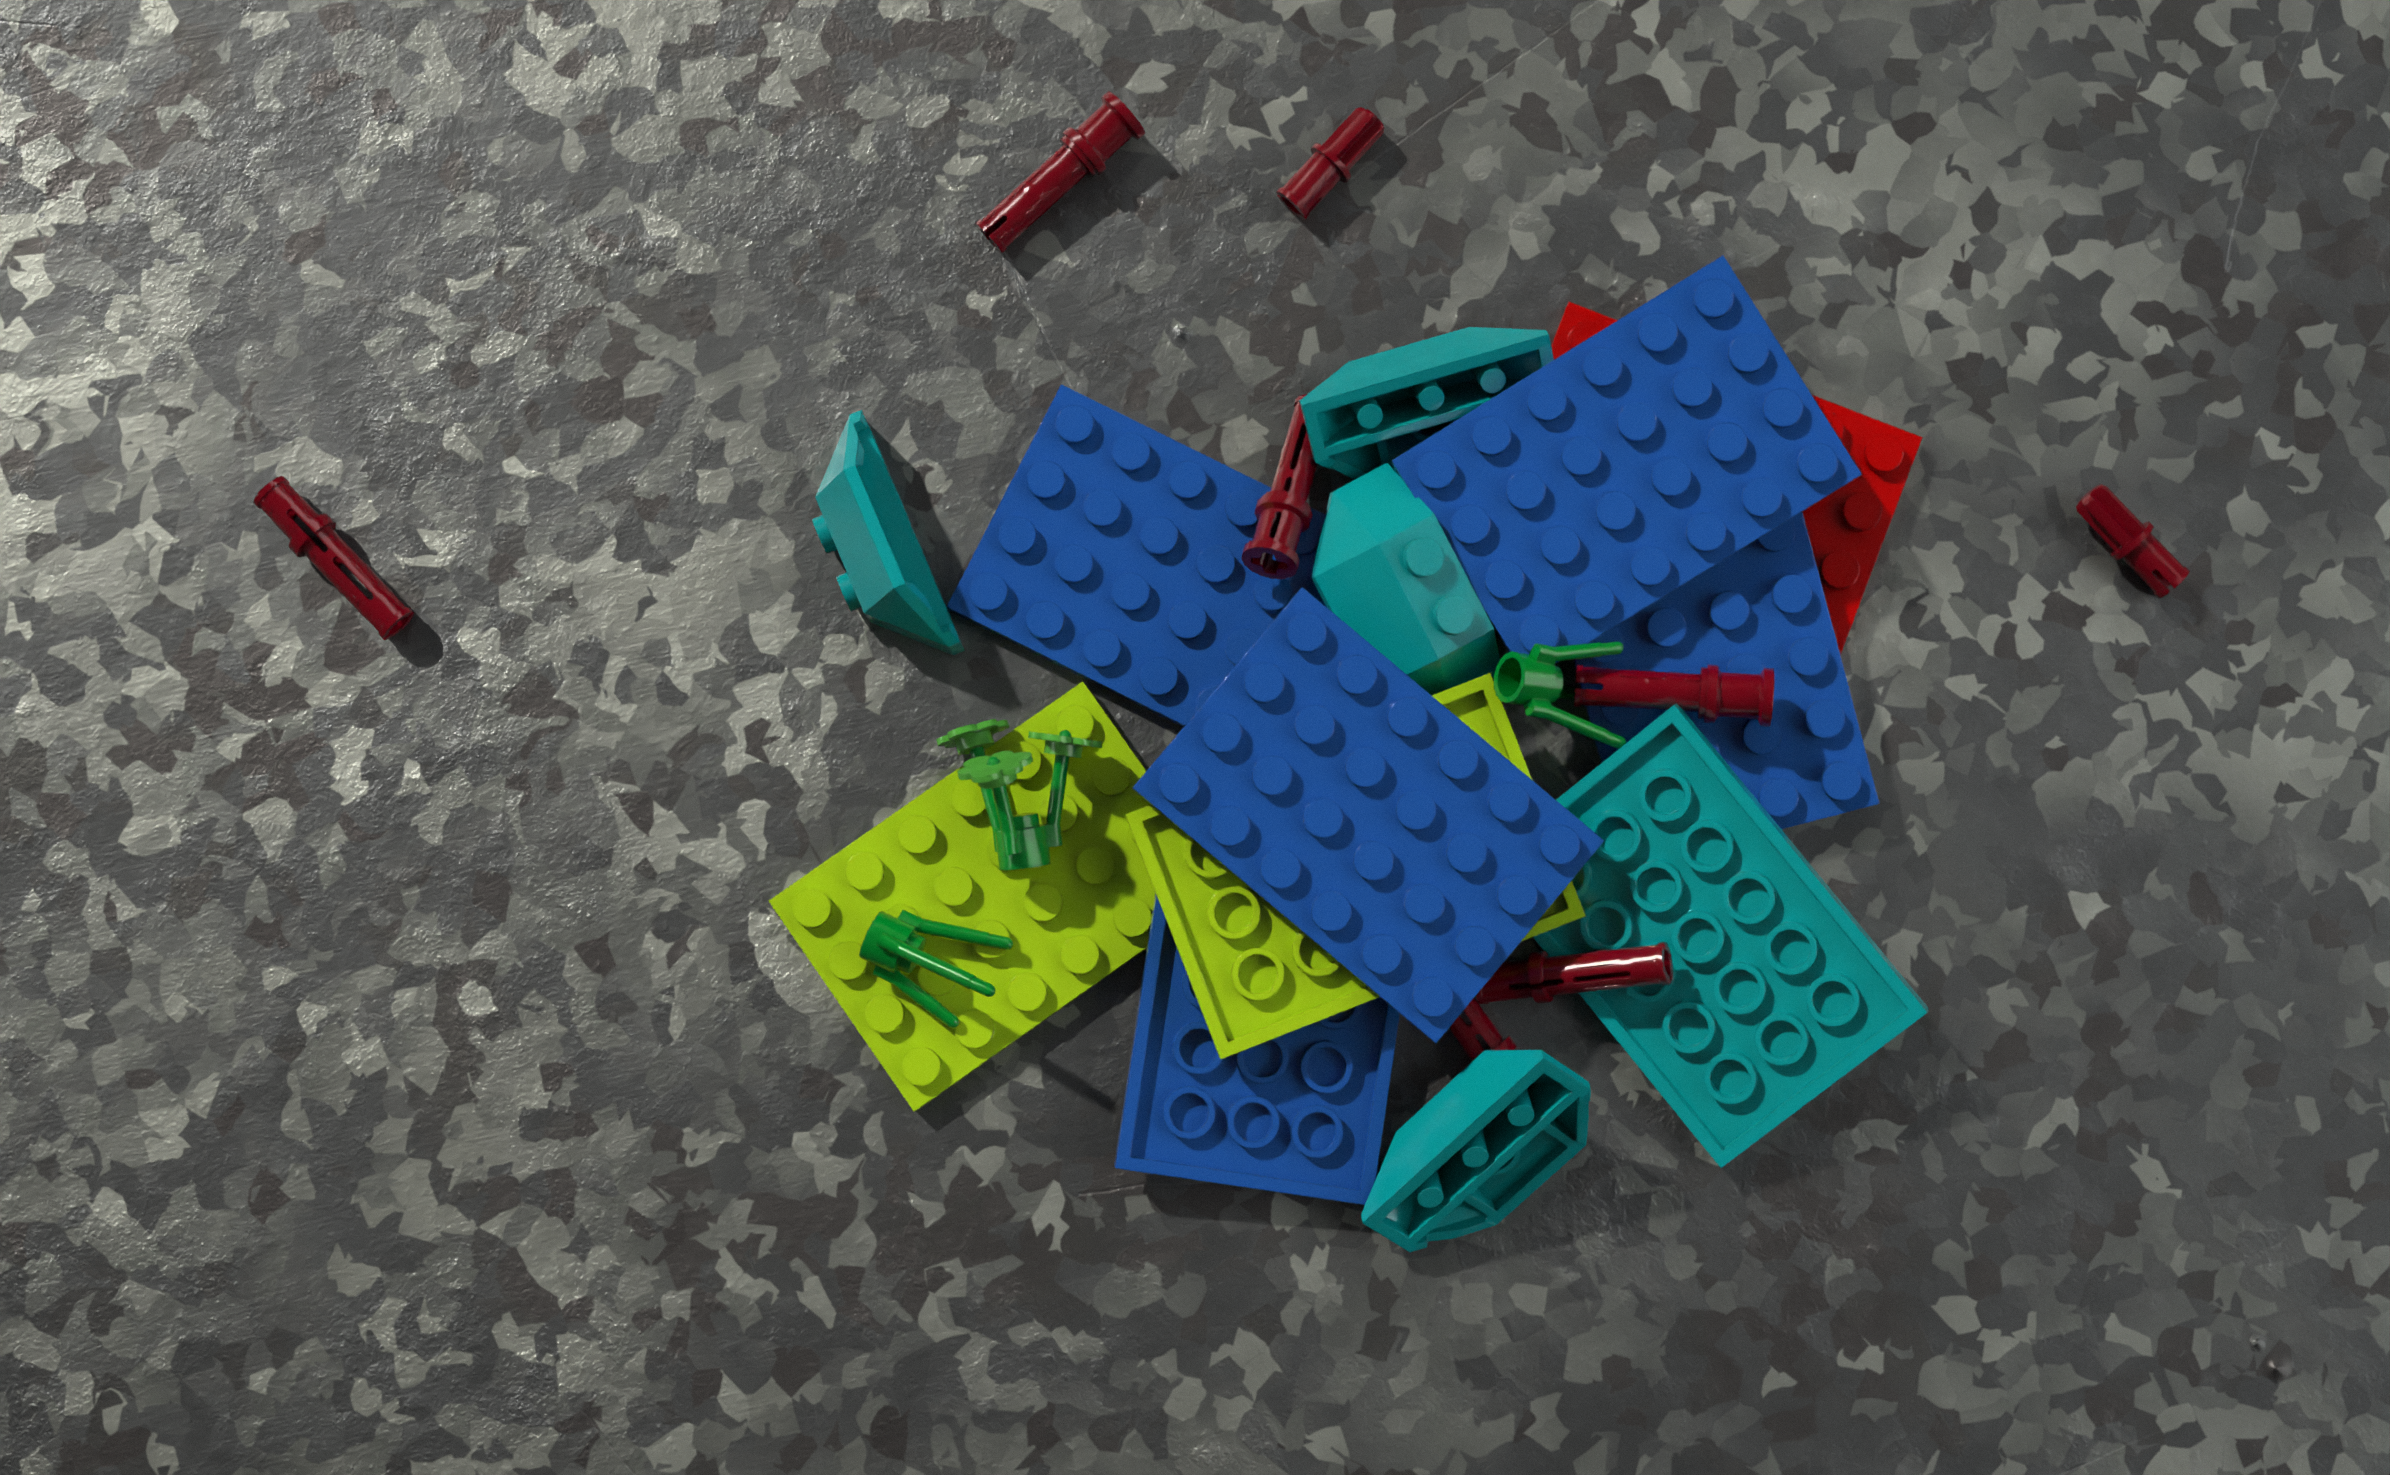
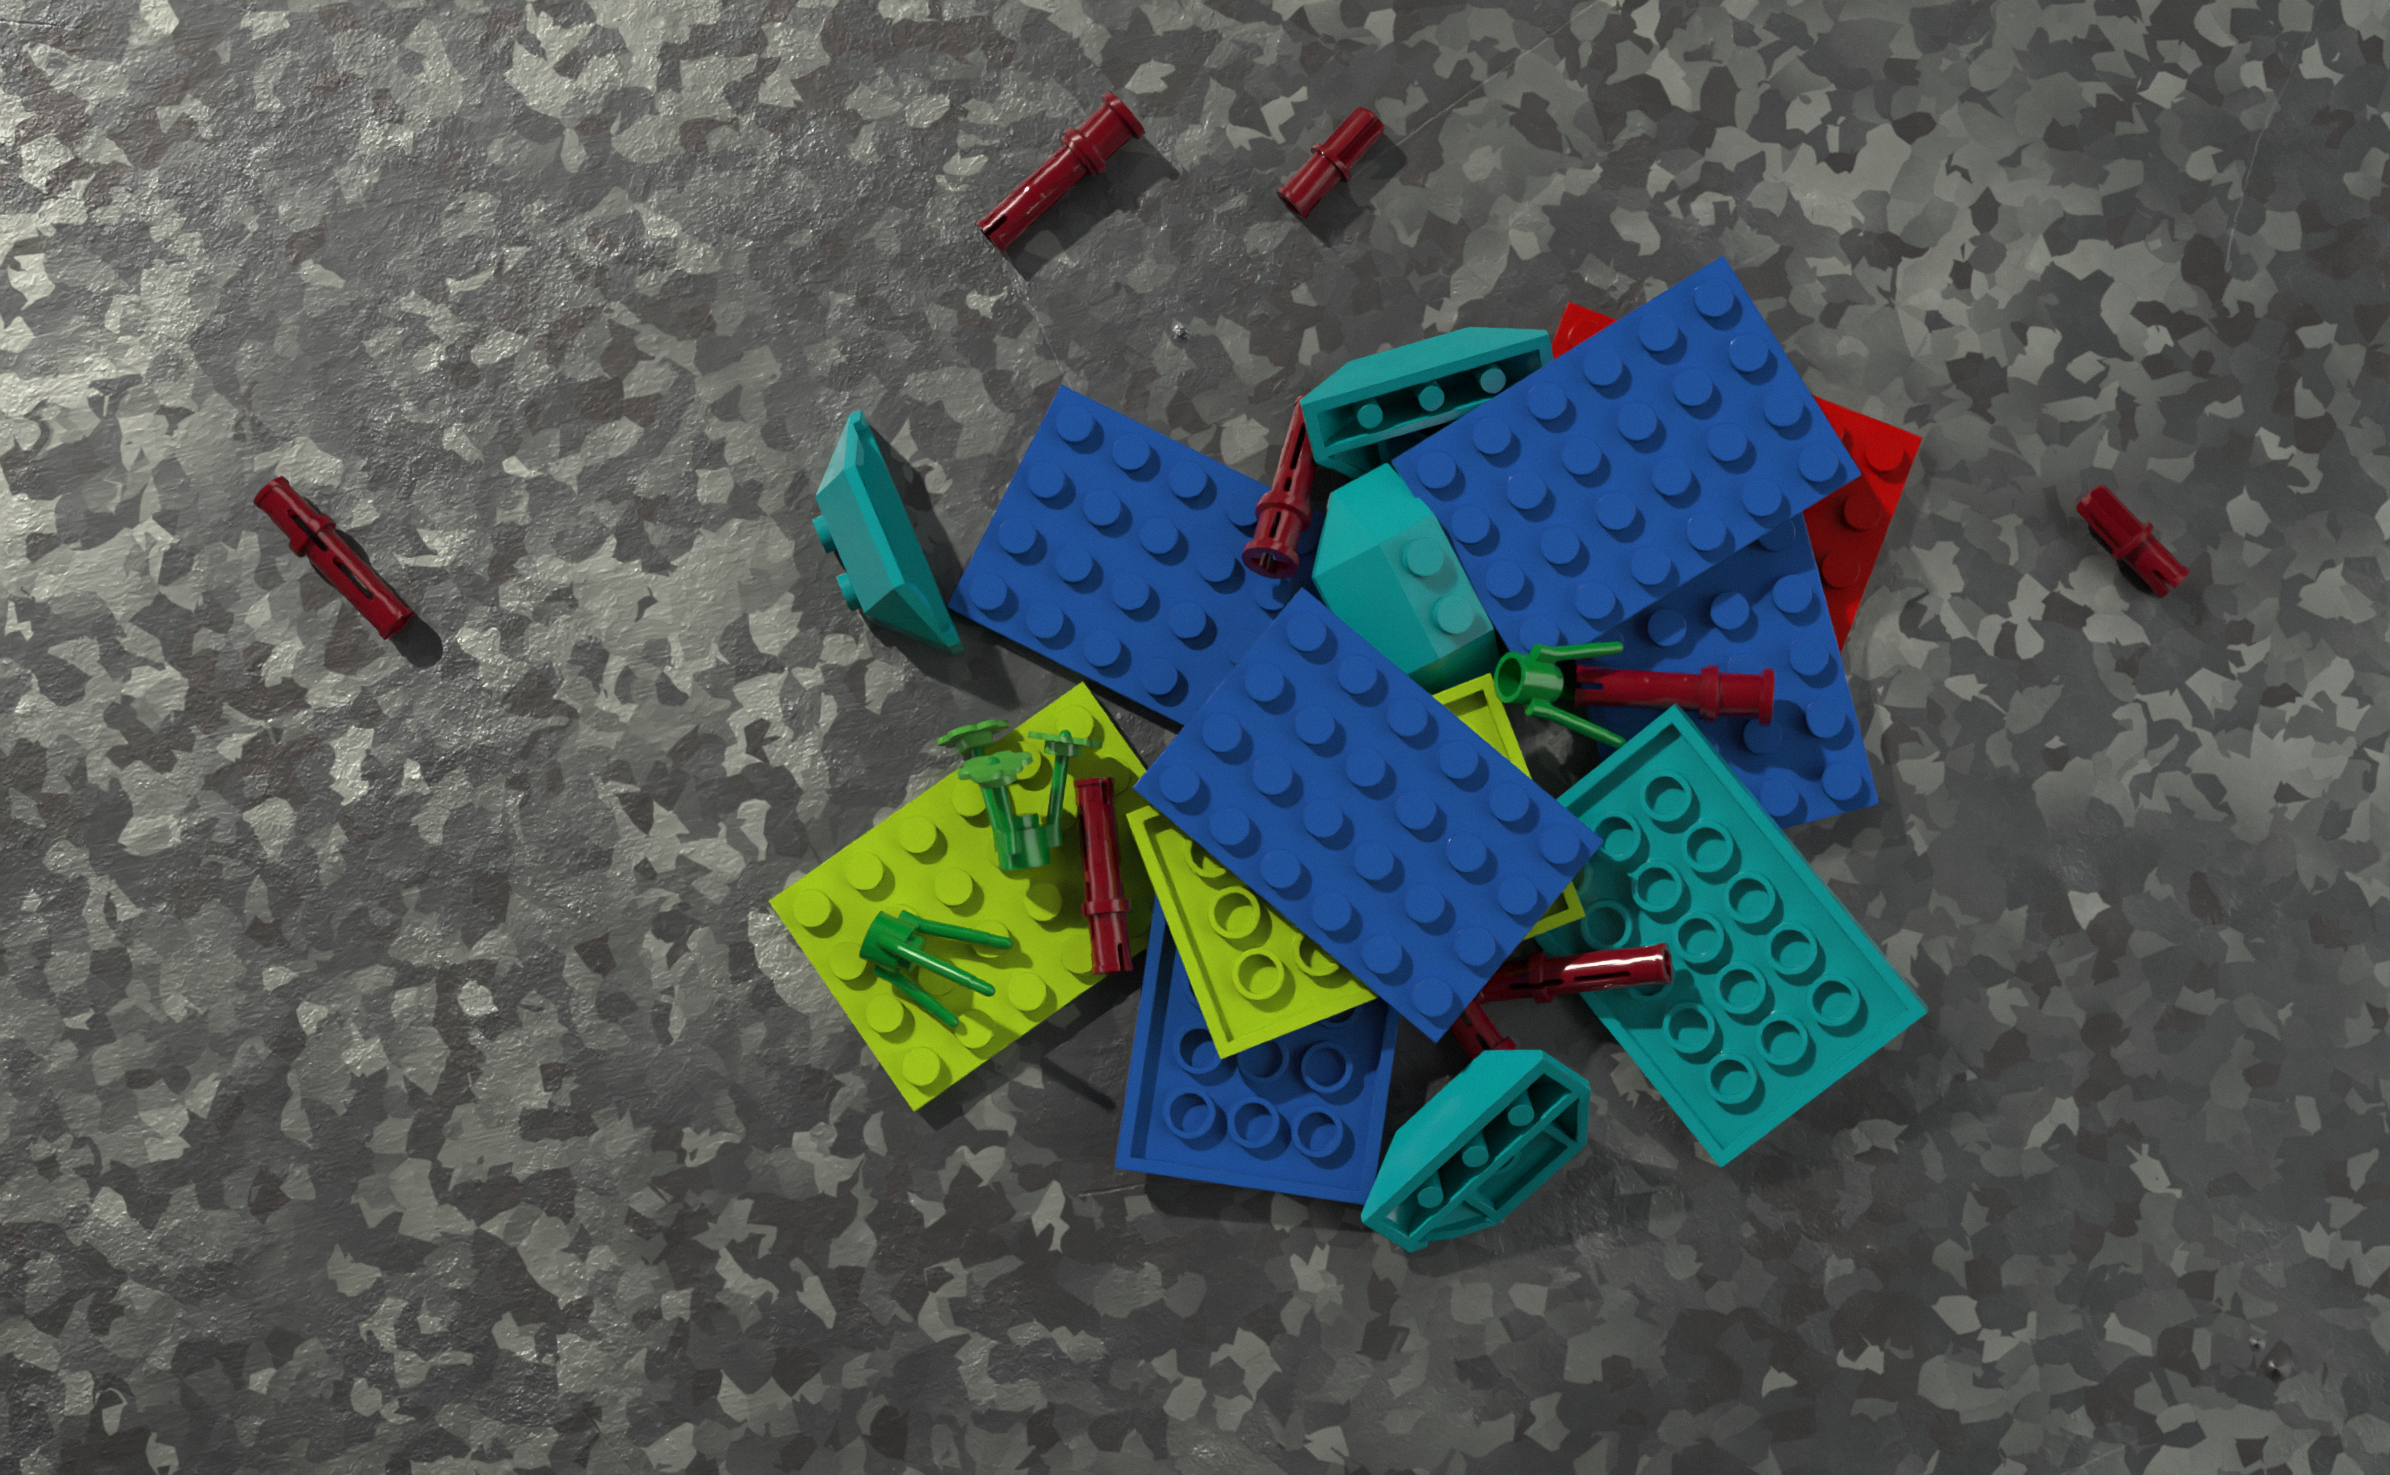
(1104, 886): none -> dark red pin

